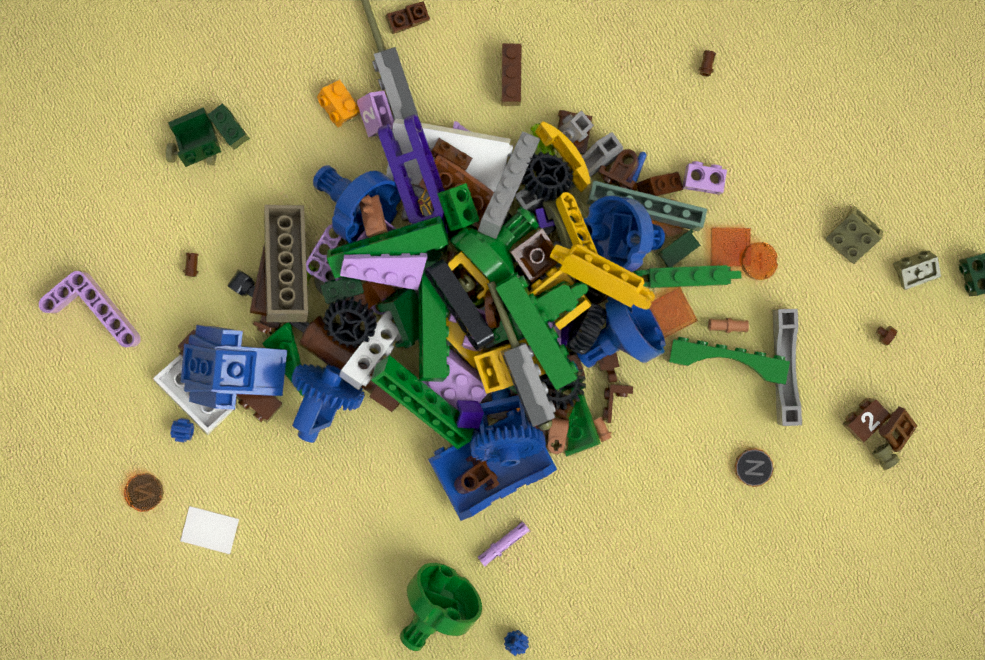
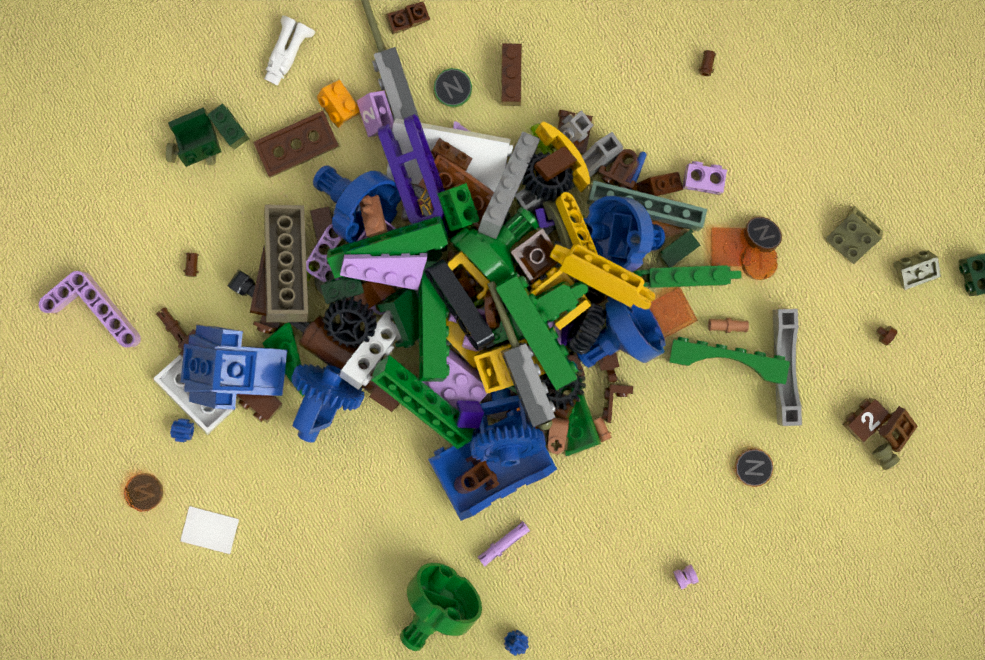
(172, 325): none -> reddish brown pin
(282, 59): none -> white piece
(284, 139): none -> reddish brown plate
(321, 220): none -> reddish brown tile
(453, 87): none -> black tile
(467, 283): olive hinge -> none
(555, 163): none -> reddish brown tile
(689, 574): none -> lavender wheel
(762, 234): none -> tile

